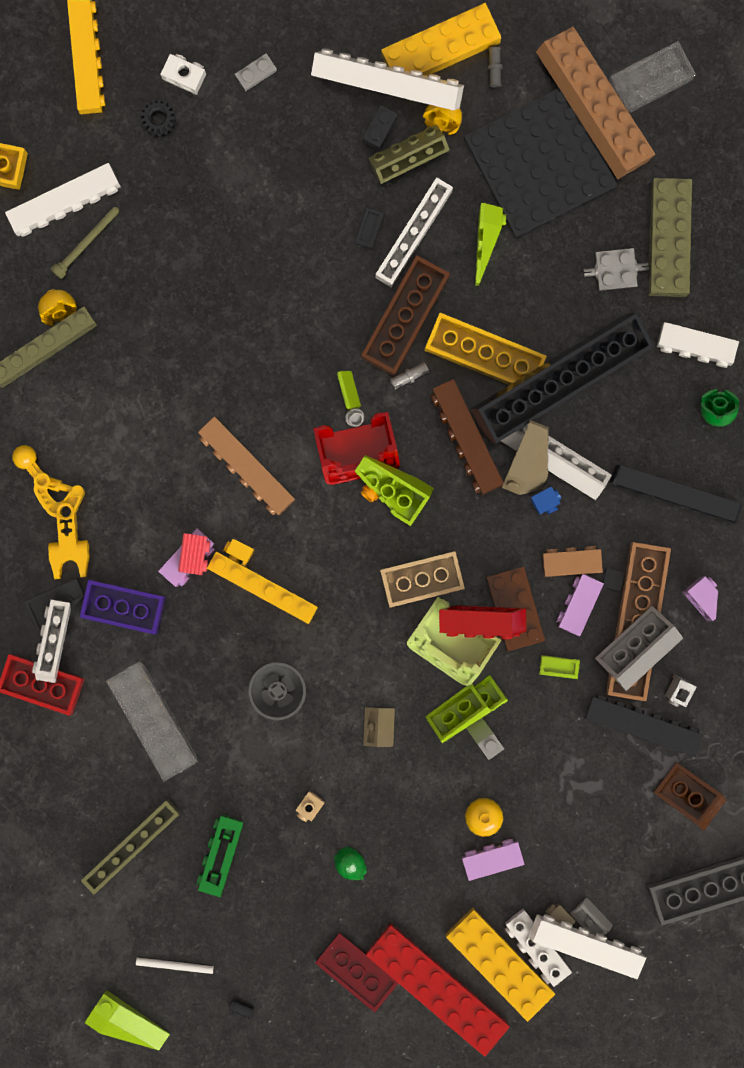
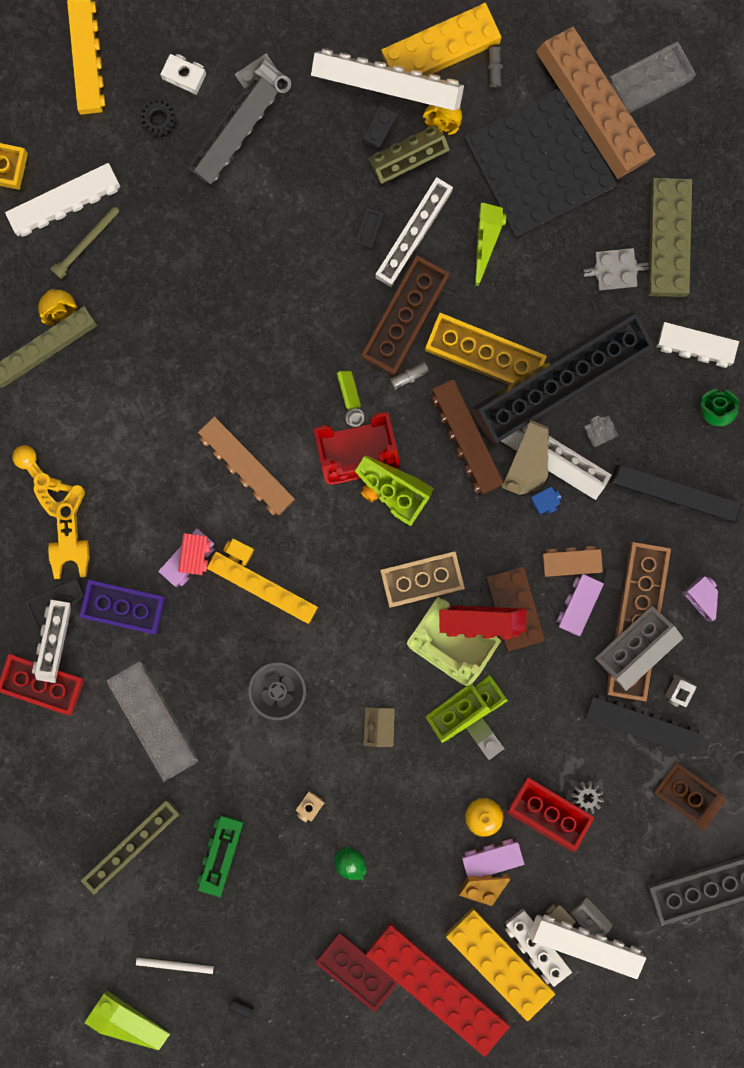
(232, 130): none -> dark grey brick
(272, 75): none -> light grey piece
(483, 888): none -> pearl gold wing
(550, 815): none -> red slope
(559, 667): lime tile -> none
(587, 790): none -> light grey gear
(601, 430): none -> clear brick

